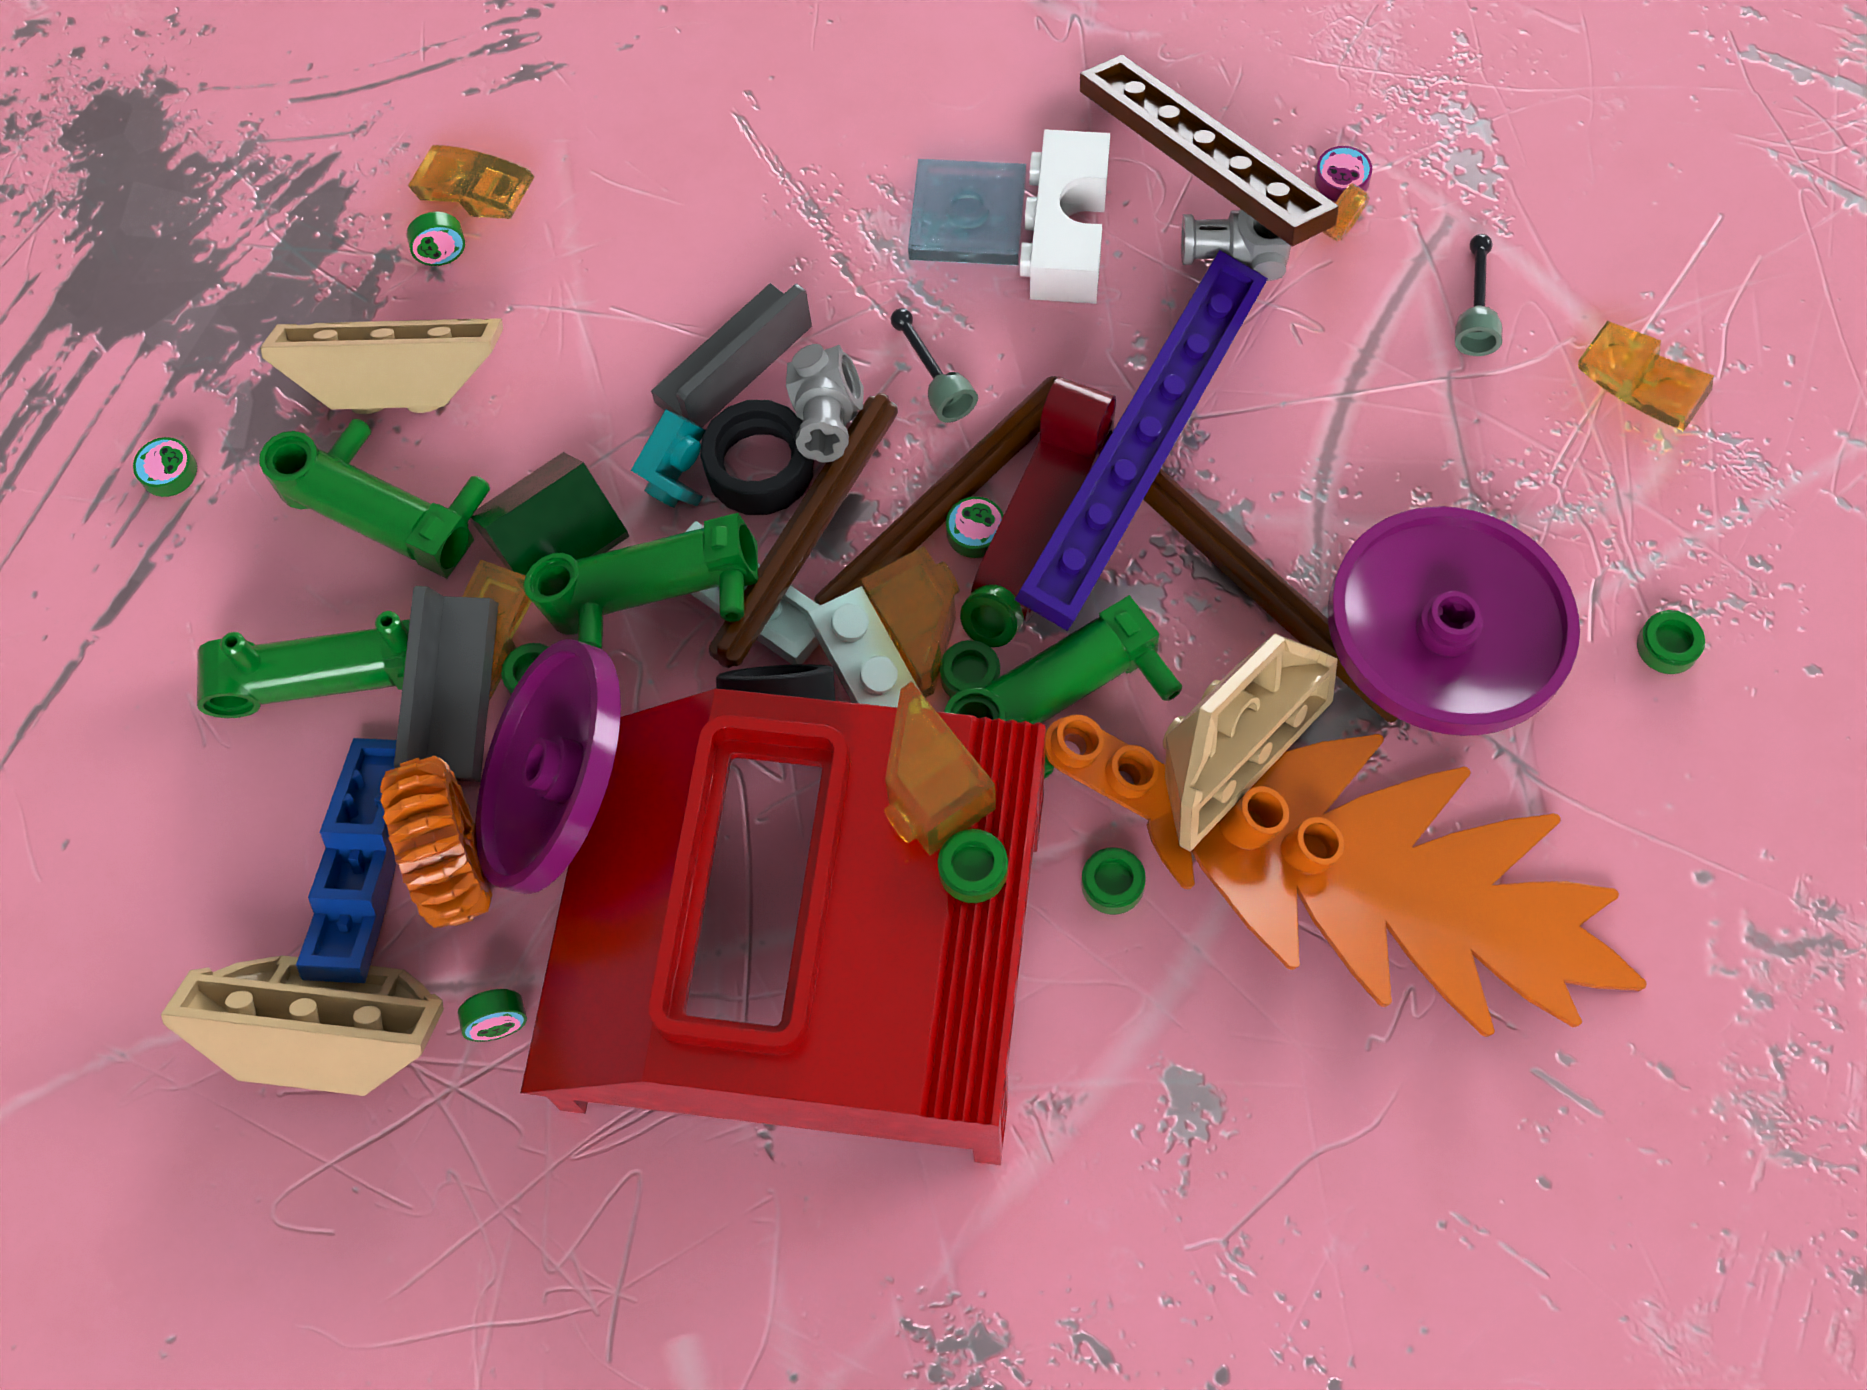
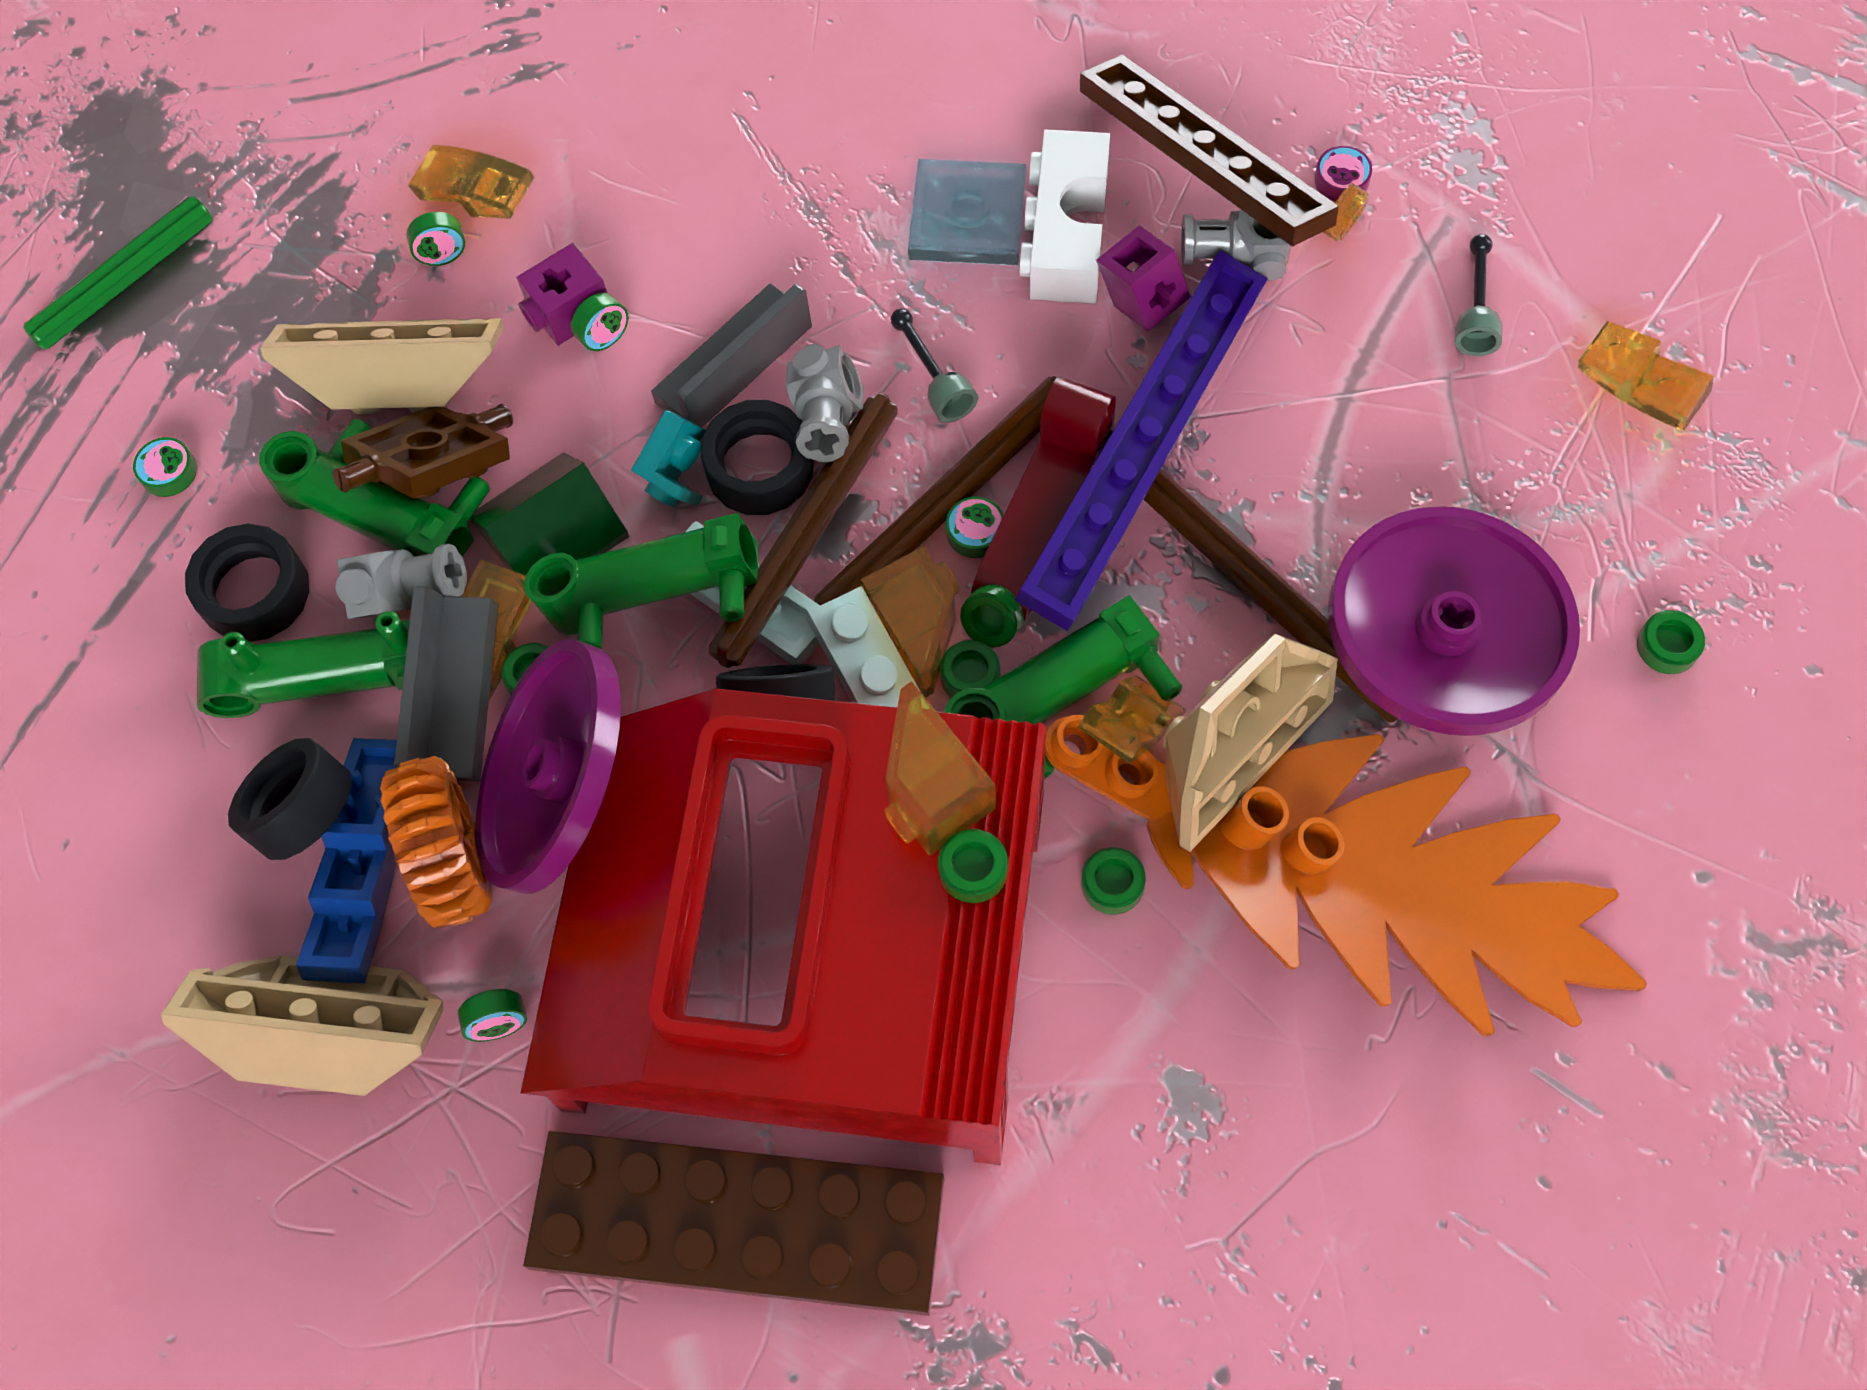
(117, 273): none -> green axle
(229, 549): none -> black tyre
(290, 799): none -> black tyre
(387, 579): none -> light grey connector
(425, 450): none -> reddish brown plate
(556, 290): none -> magenta brick
(599, 321): none -> green tile
(736, 1222): none -> reddish brown plate
(1131, 719): none -> clear yellow slope
(1153, 287): none -> magenta brick

